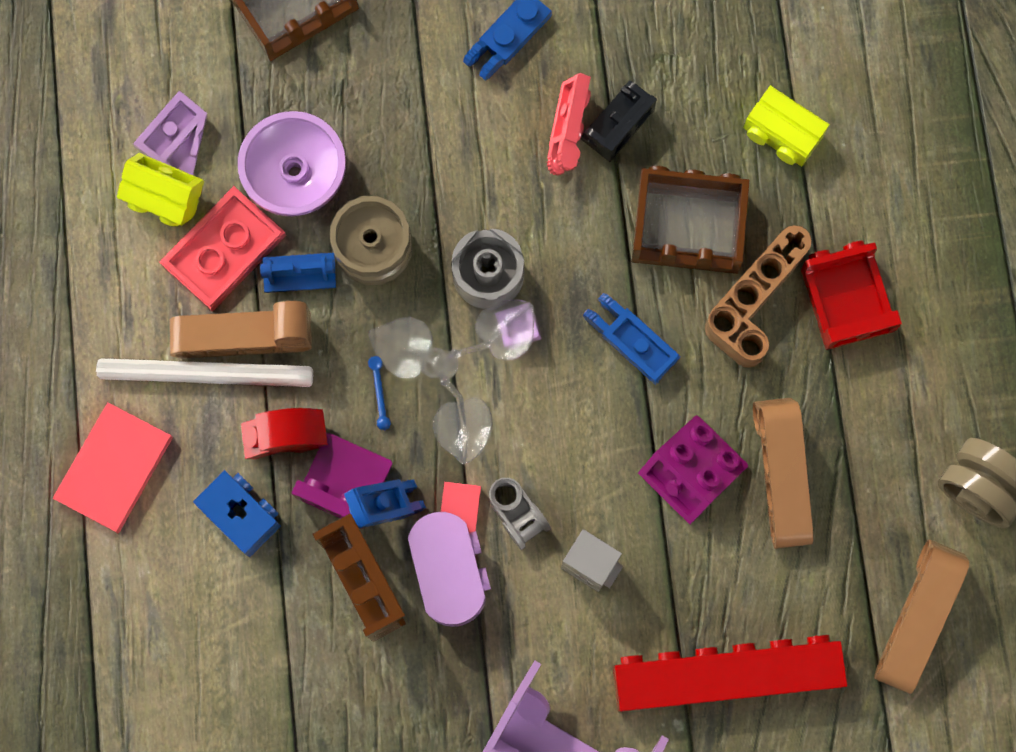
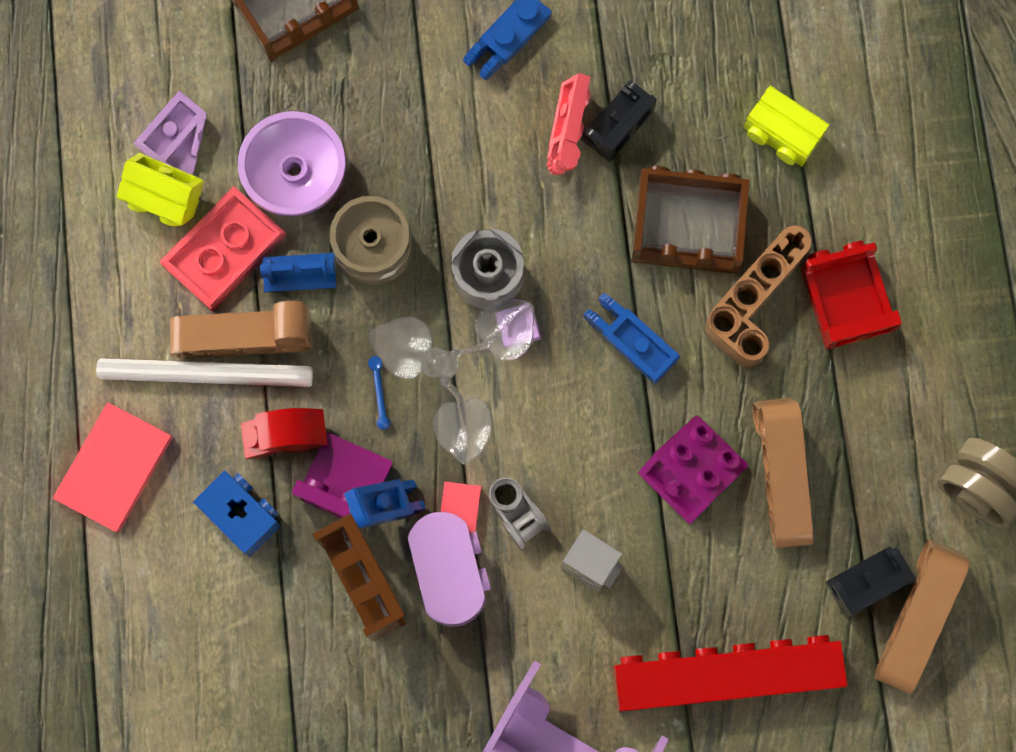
(870, 581): none -> black hinge

